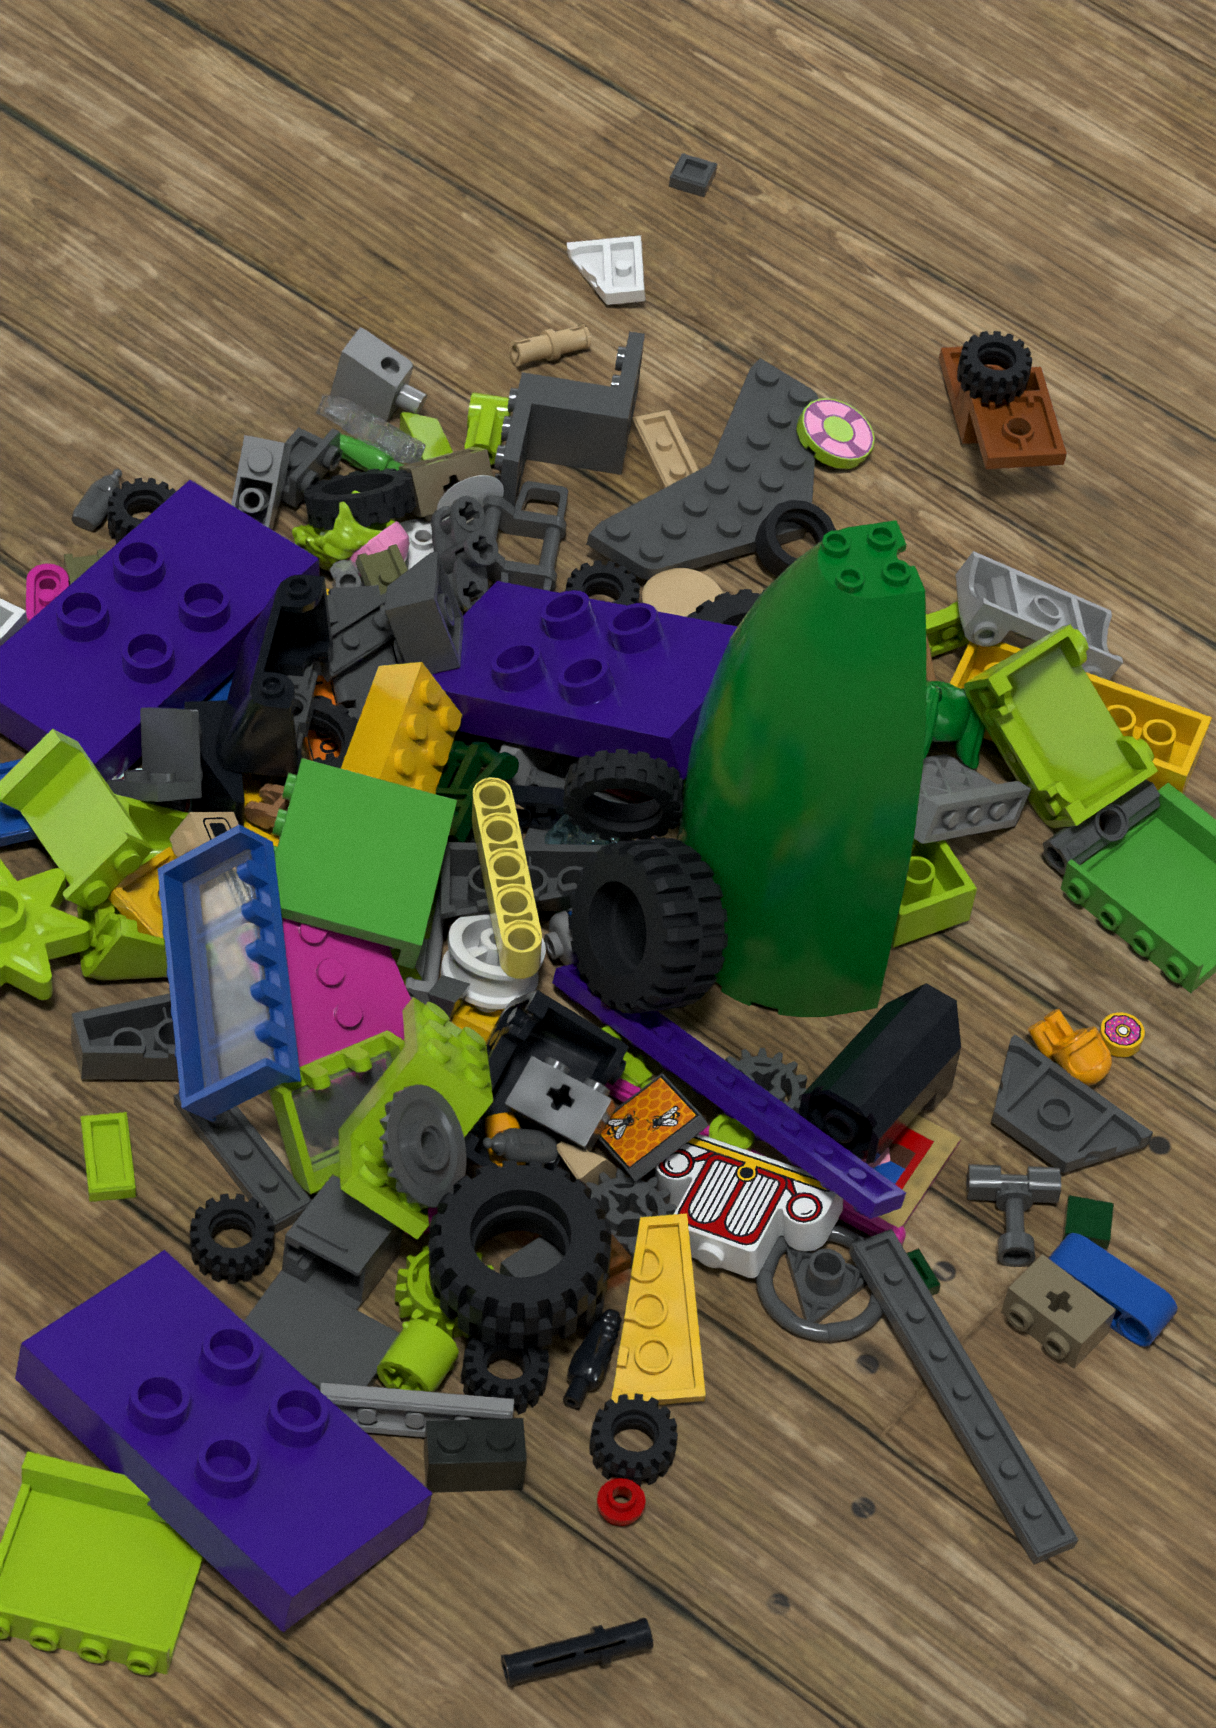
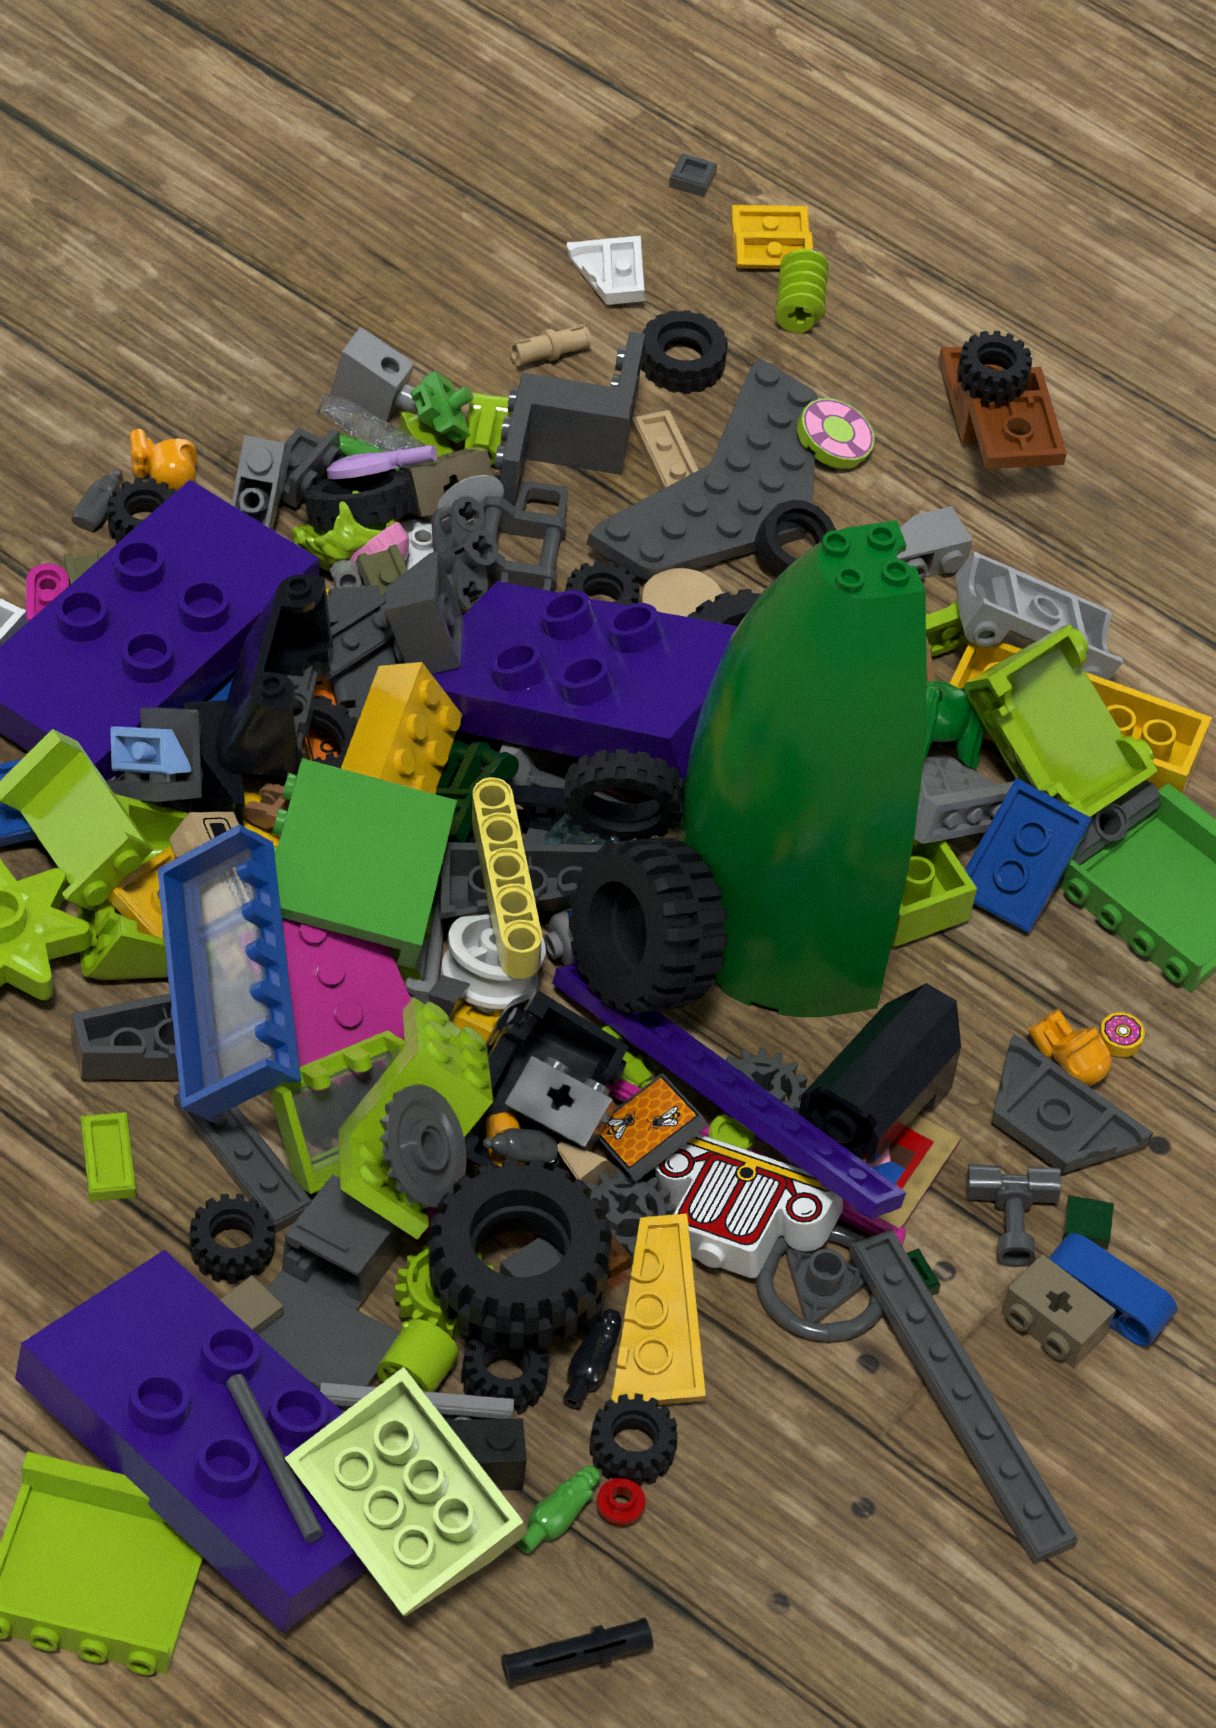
(147, 751): none -> light blue slope
(167, 461): none -> light orange piece
(253, 1304): none -> dark tan tile
(274, 1458): none -> dark grey bar
(373, 462): none -> lavender piece
(406, 1493): none -> yellowish green slope
(441, 406): none -> bright green piece
(559, 1509): none -> bright green piece
(689, 329): none -> black tyre
(767, 234): none -> yellow slope
(801, 290): none -> lime piece
(935, 542): none -> light grey slope
(1025, 854): none -> blue tile

